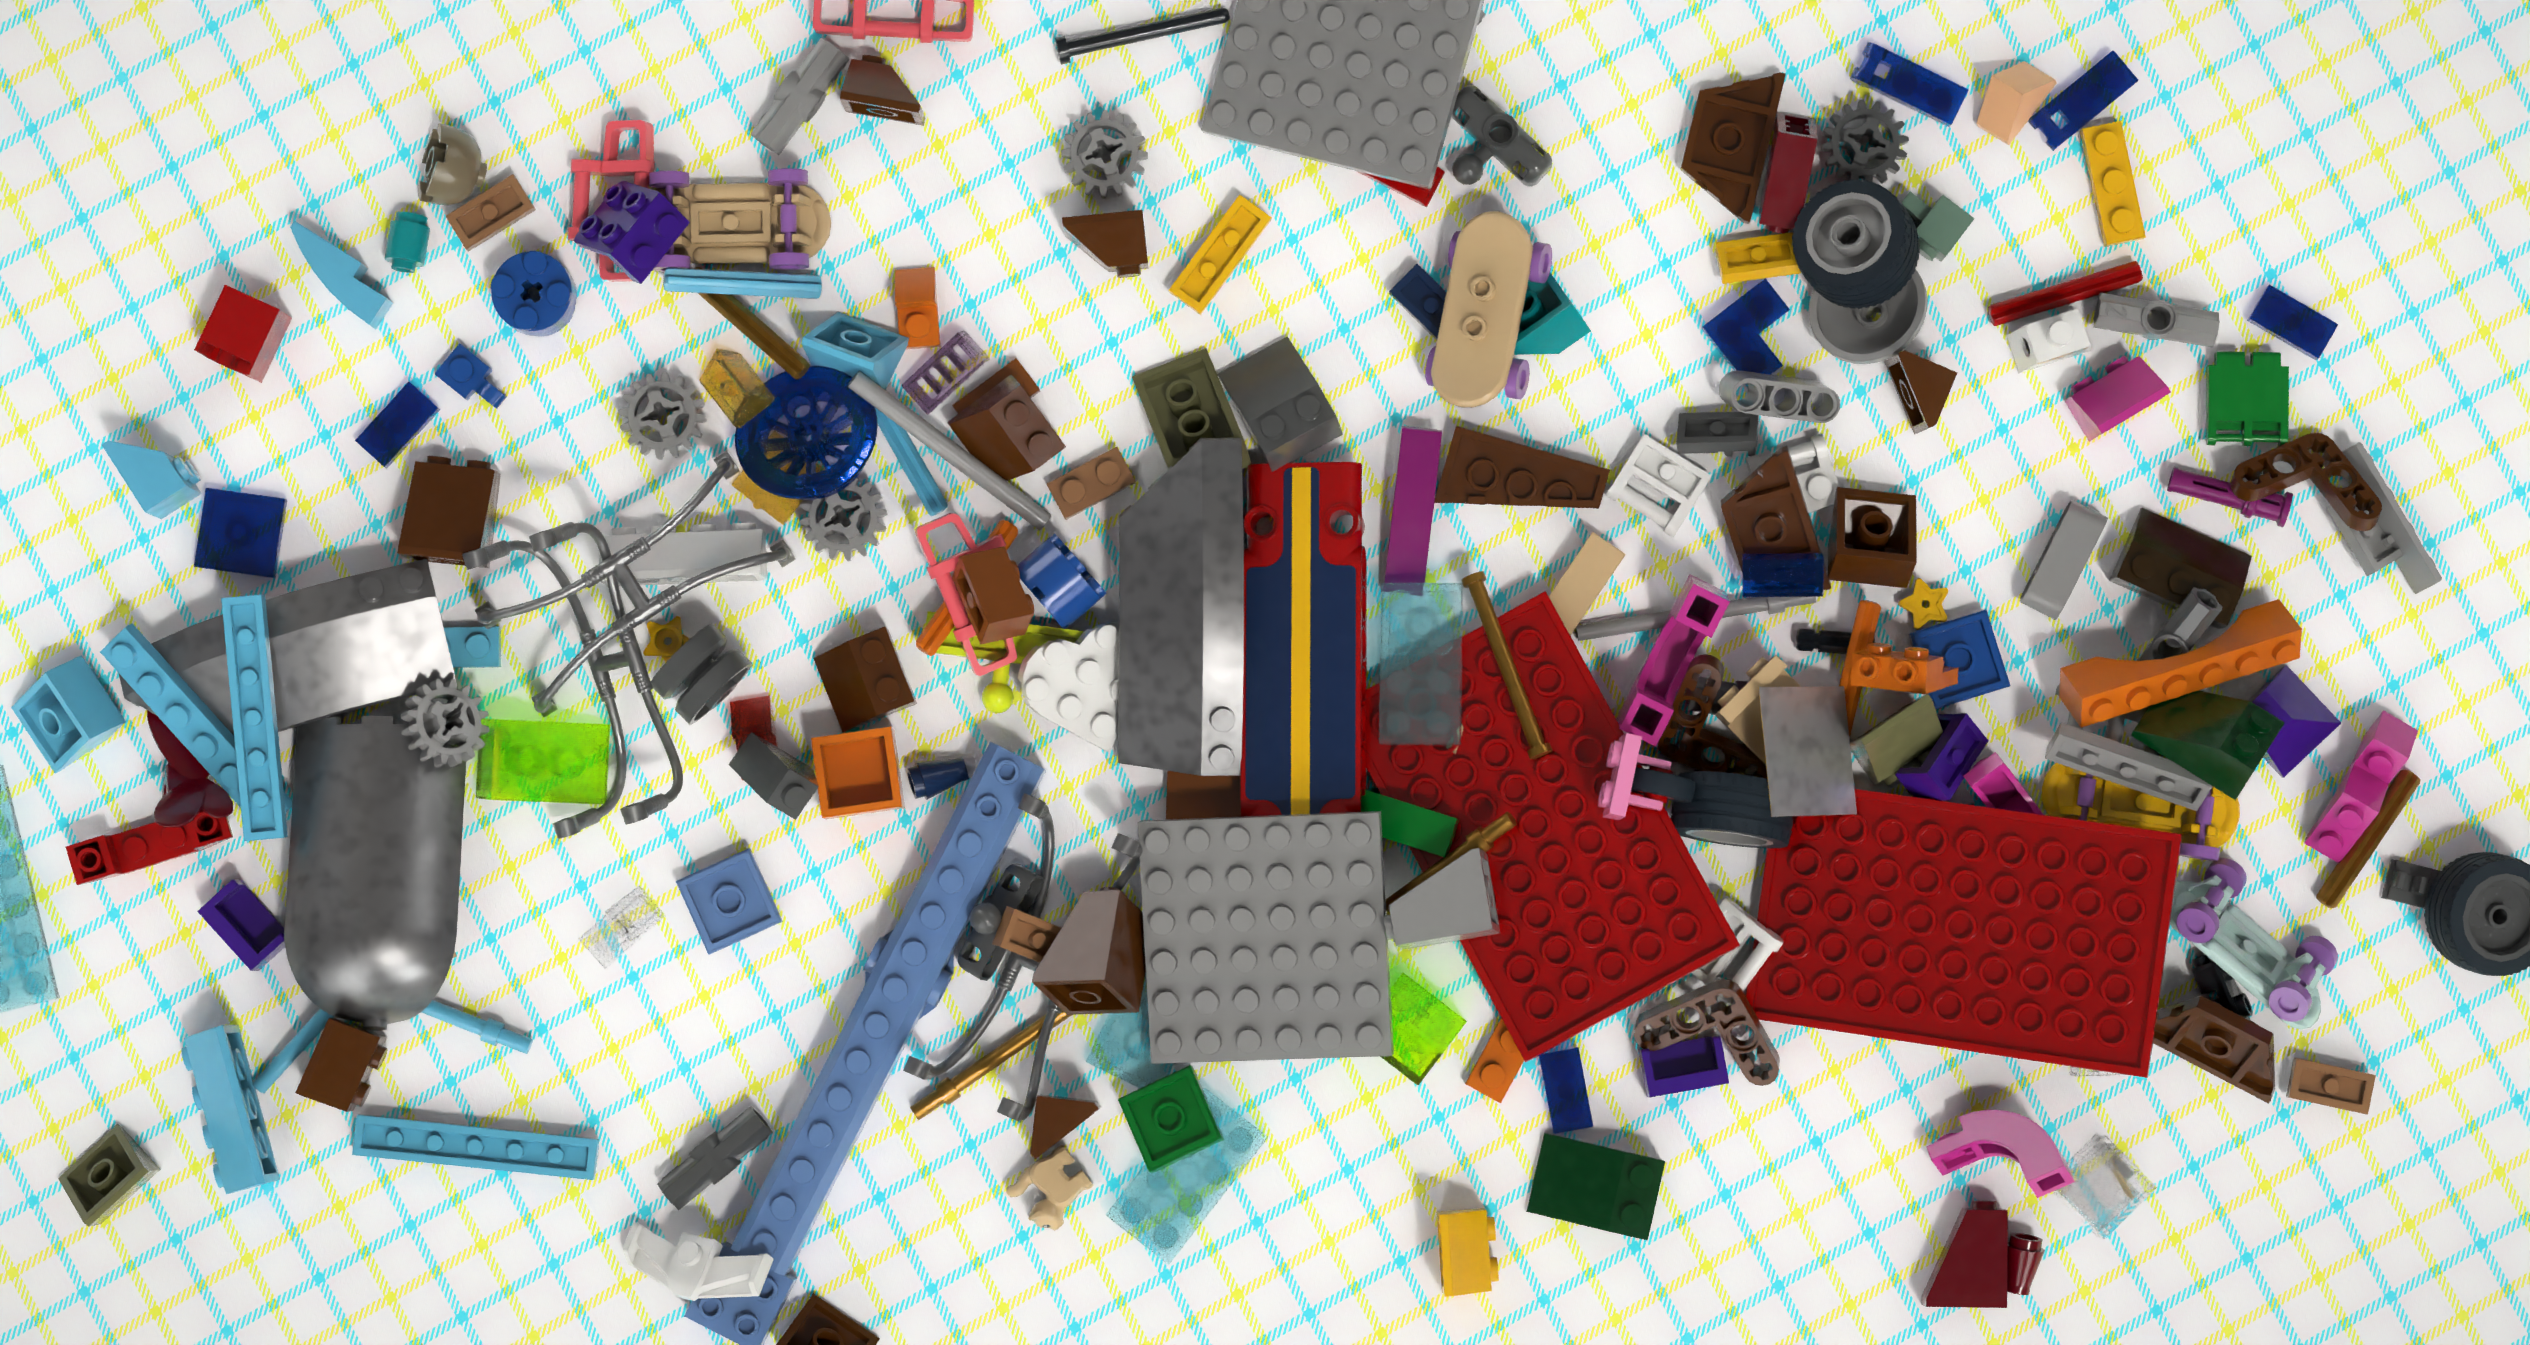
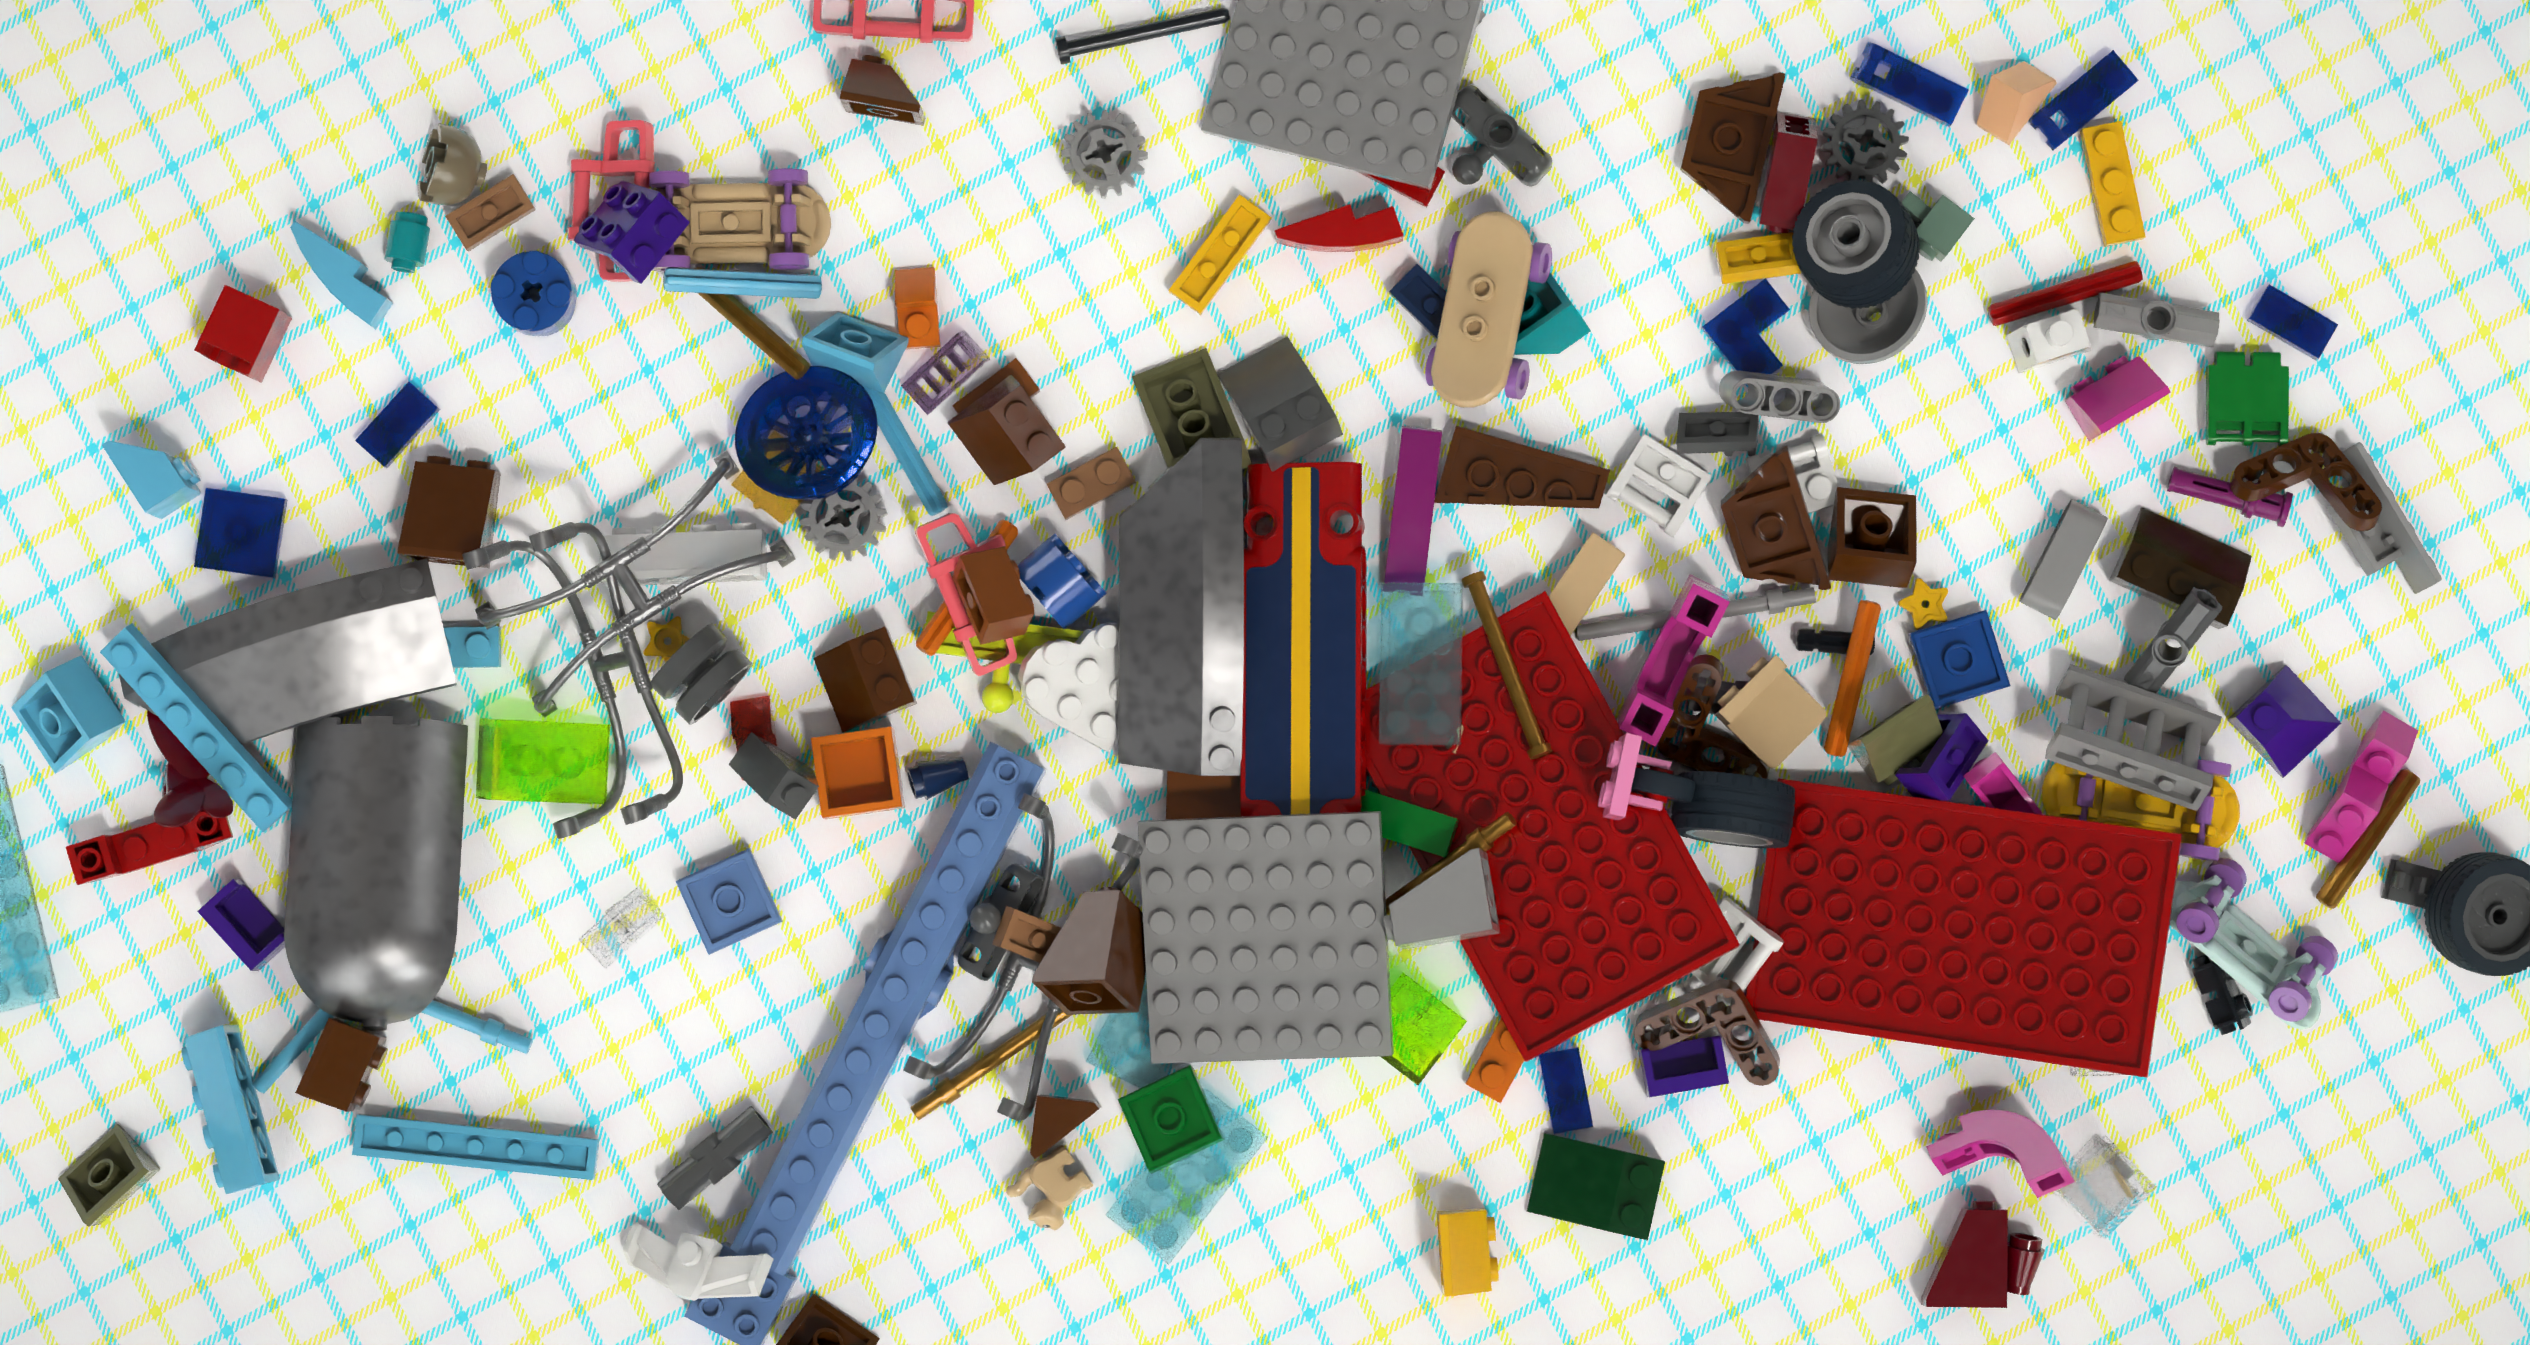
(254, 717): medium azure plate -> none
(461, 722): light grey gear -> none
(468, 375): blue plate -> none
(657, 399): light grey gear -> none
(735, 387): clear yellow slope -> none
(800, 96): light grey piece -> none
(949, 450): light grey piece -> none
(1111, 240): reddish brown slope -> none
(1341, 232): none -> red slope
(1783, 575): clear blue plate -> none
(1807, 751): flat silver sticker -> none
(1901, 671): orange plate -> none
(1920, 387): reddish brown slope -> none
(2112, 687): orange arch -> none
(2210, 736): dark green slope -> none
(2219, 1044): reddish brown wing -> none
(2330, 1086): medium nougat plate -> none

